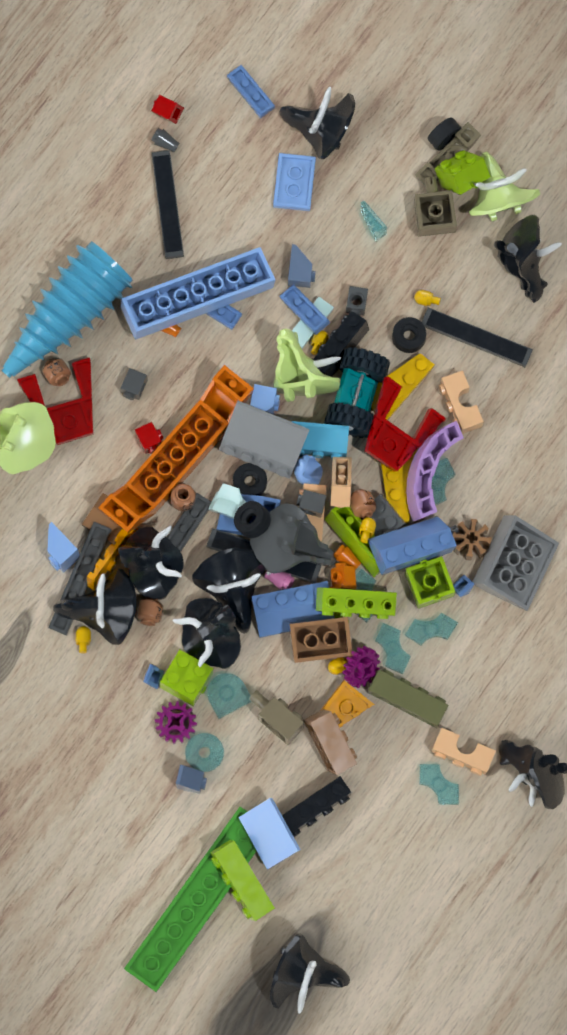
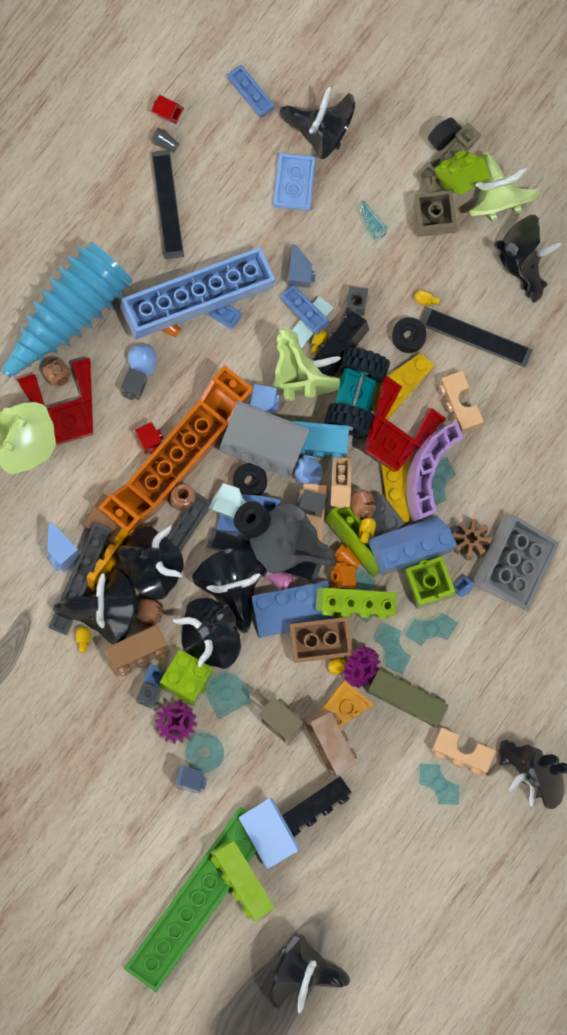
(137, 650): none -> medium nougat brick
(142, 358): none -> light blue hair
(149, 696): none -> dark grey brick

